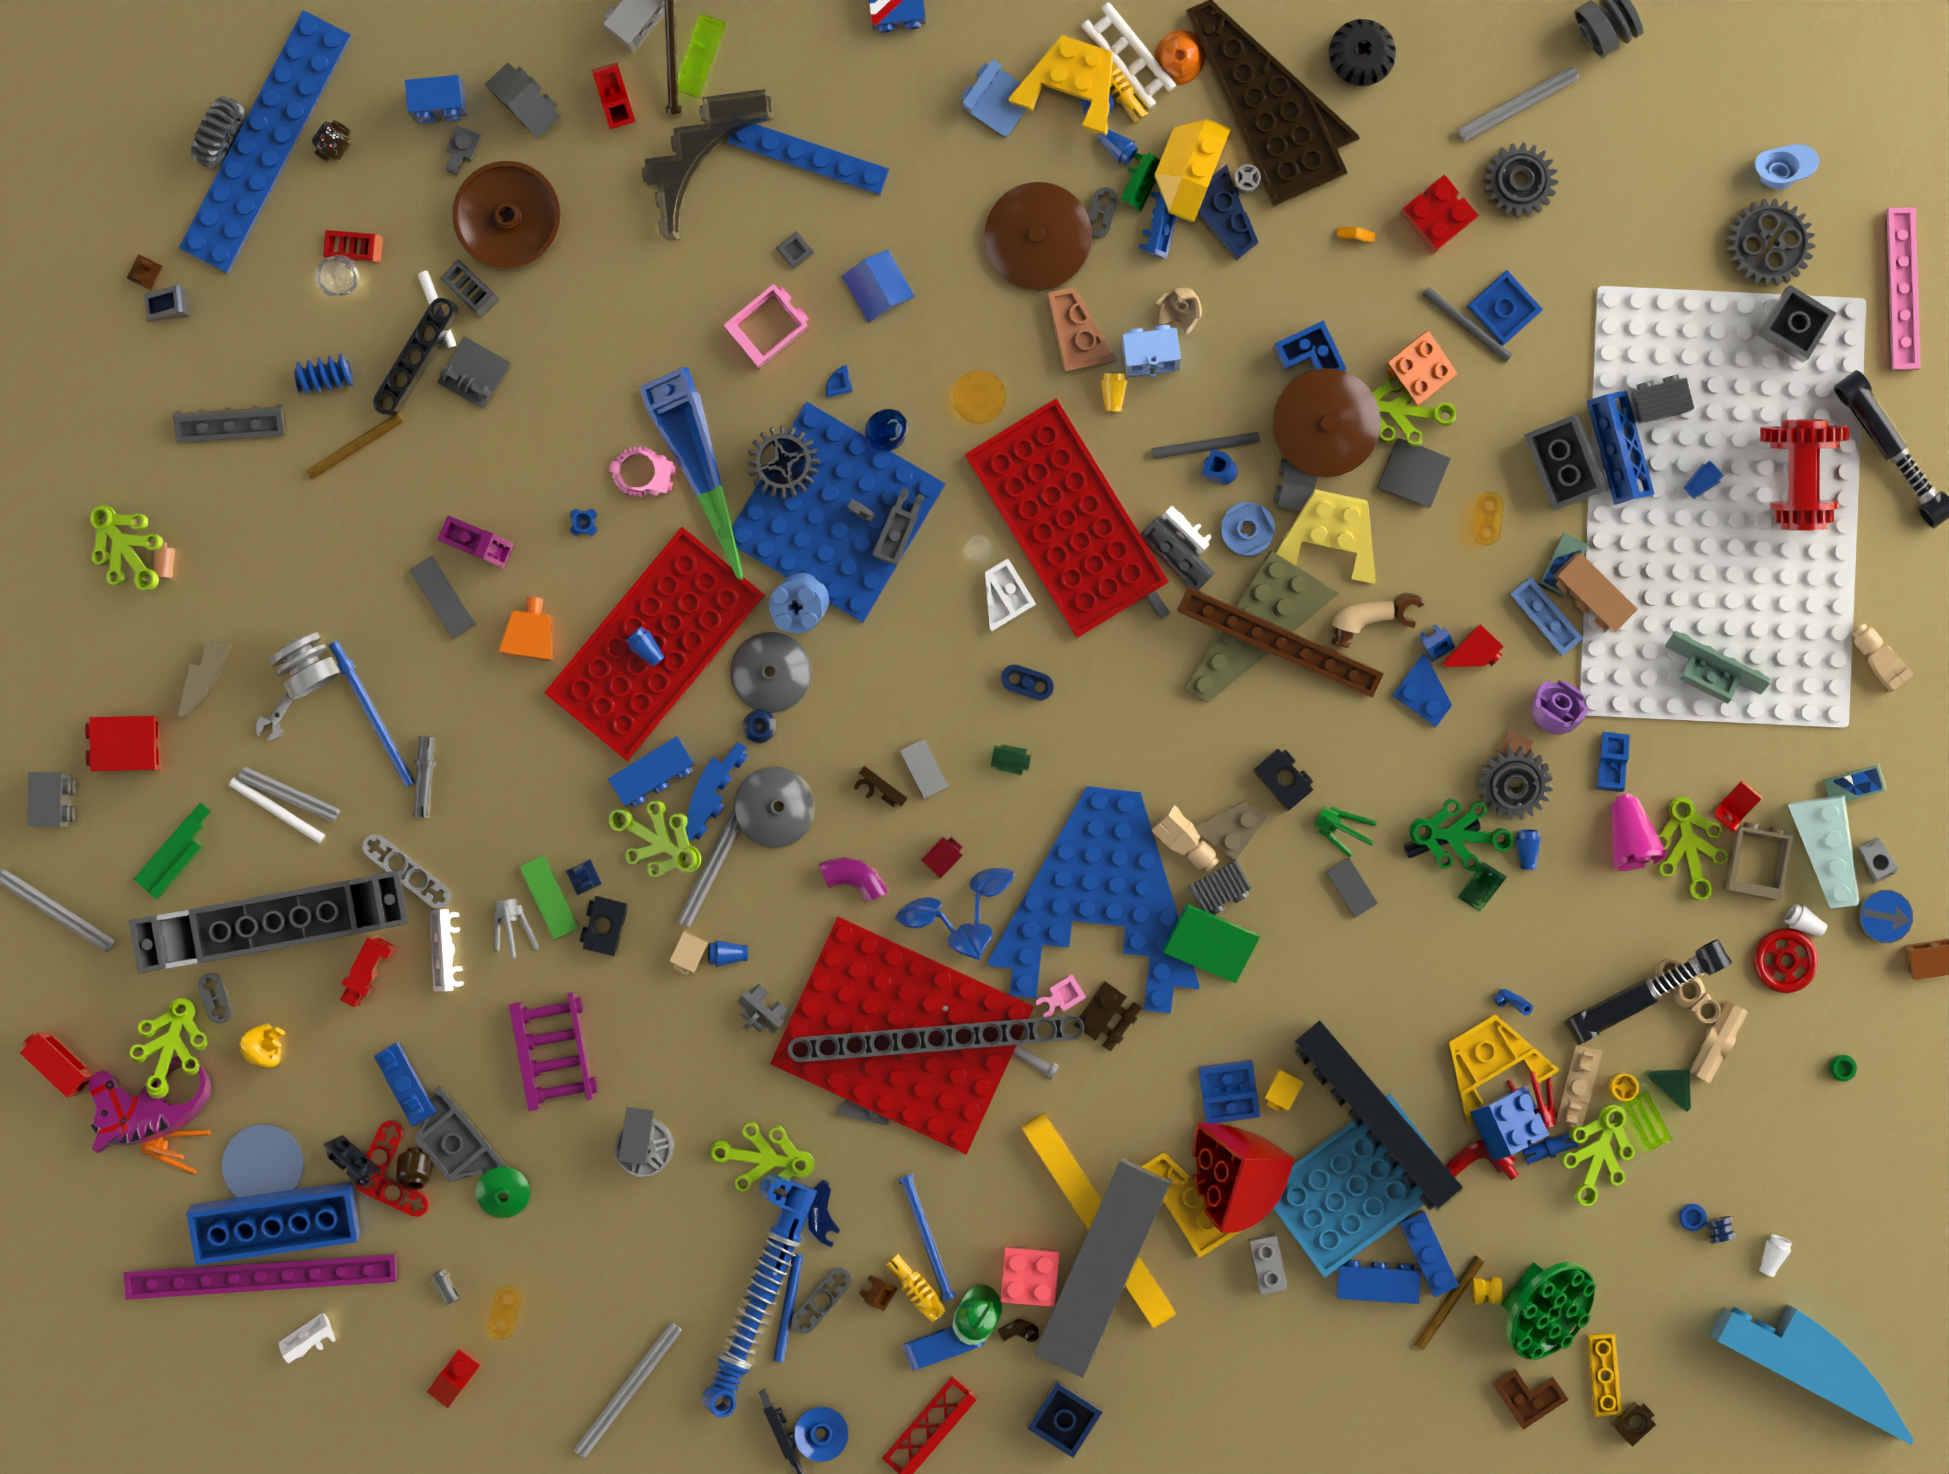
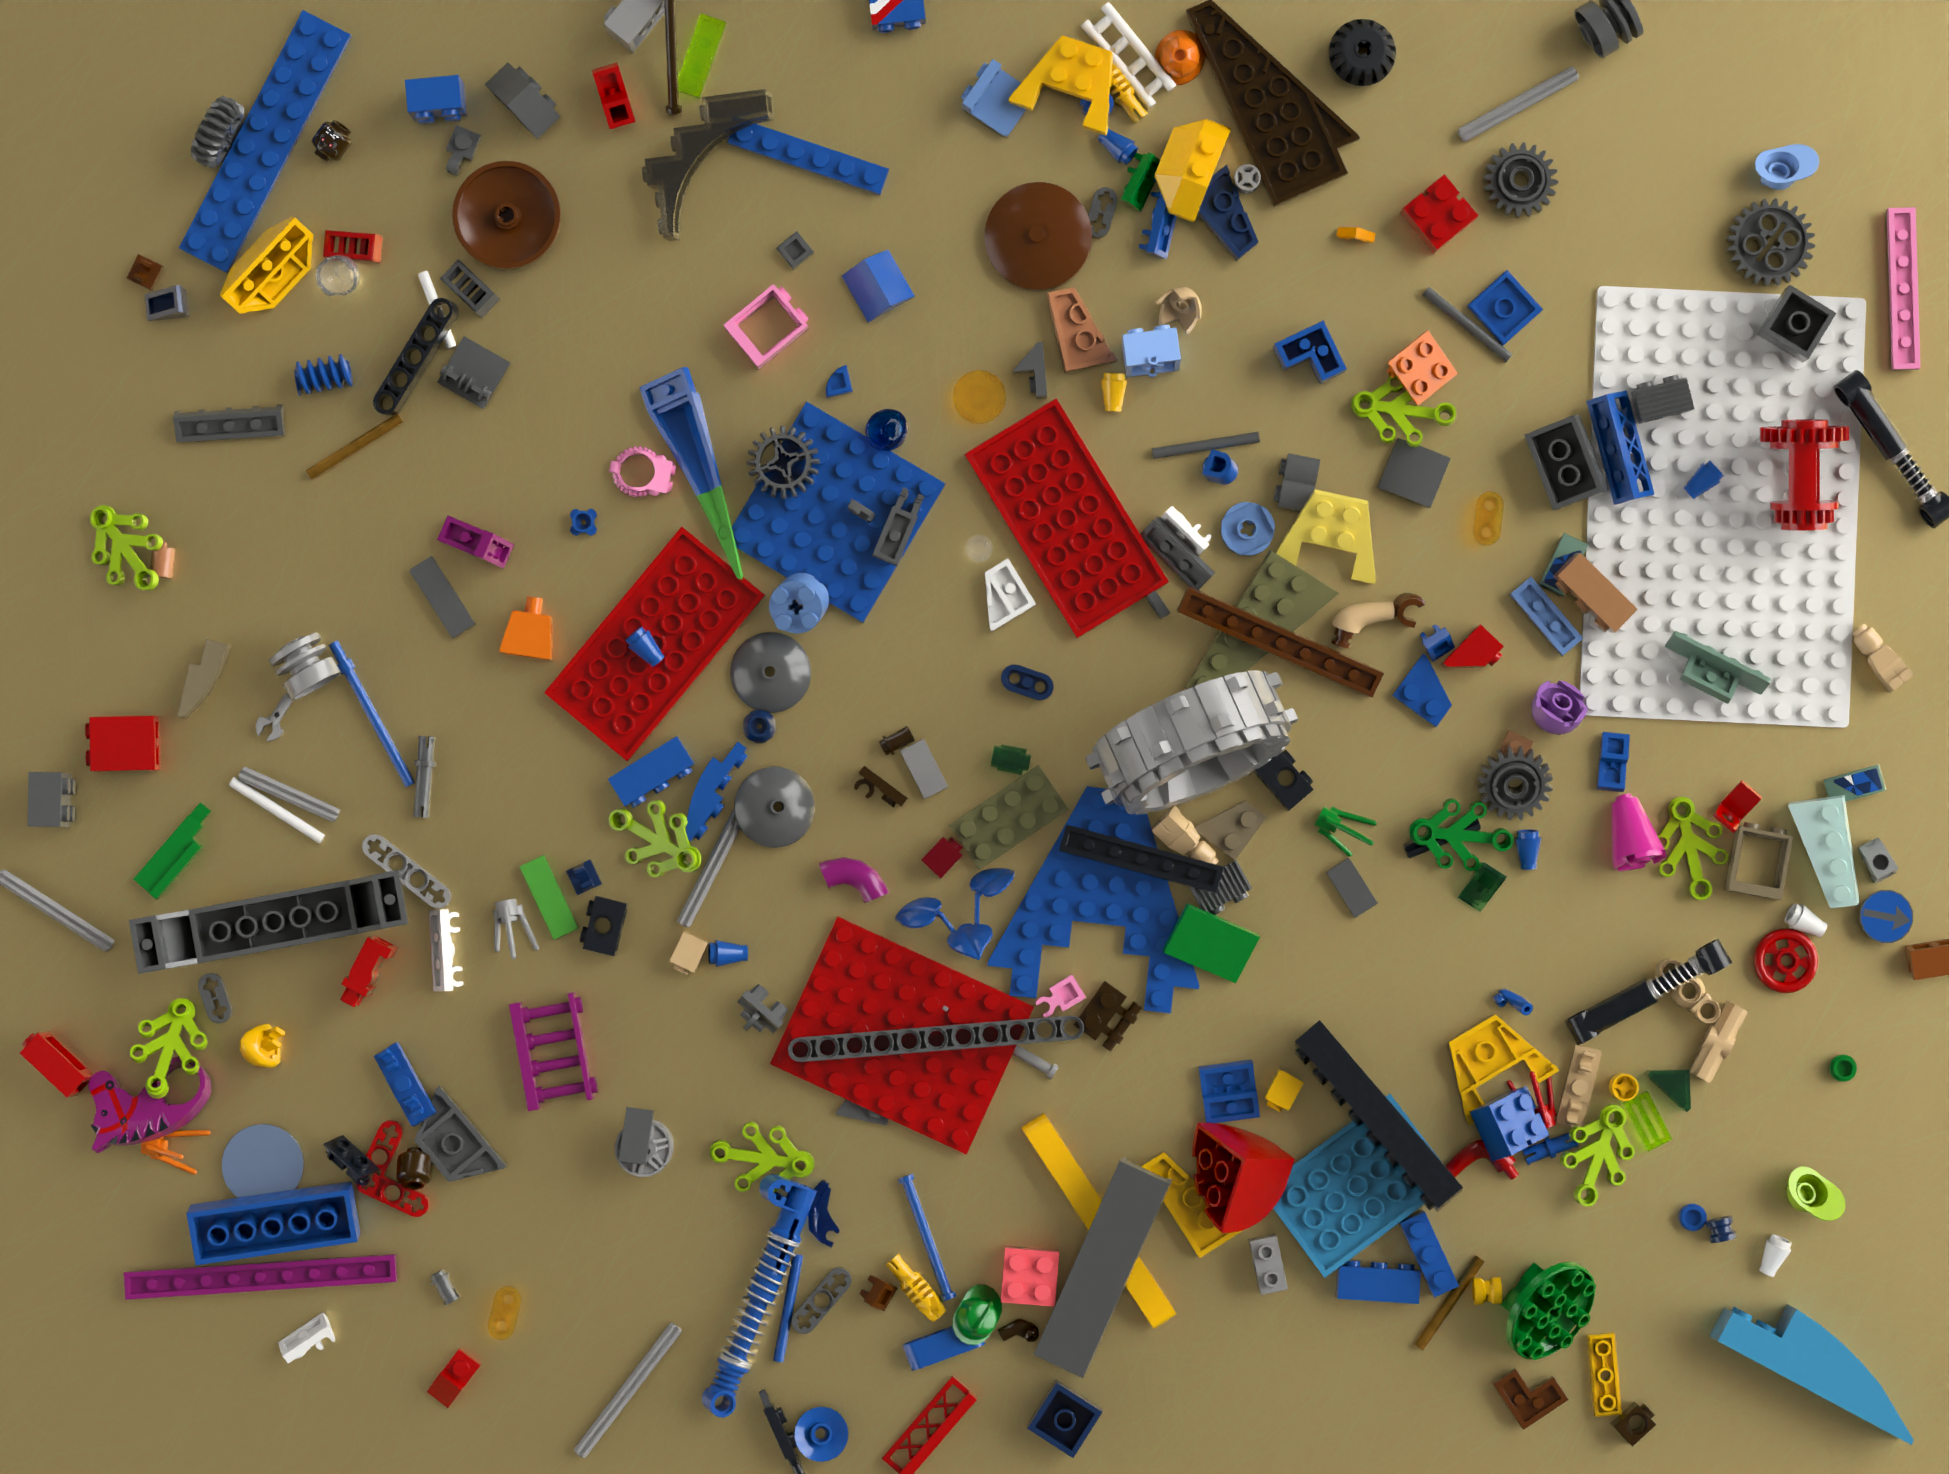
(269, 267): none -> yellow wedge
(498, 1181): green dish -> none
(896, 740): none -> dark brown pin
(1008, 817): none -> olive plate
(1034, 363): none -> dark grey slope
(1141, 859): none -> black plate
(1193, 742): none -> light grey wheel
(1326, 422): reddish brown dish -> none
(1814, 1194): none -> lime piece

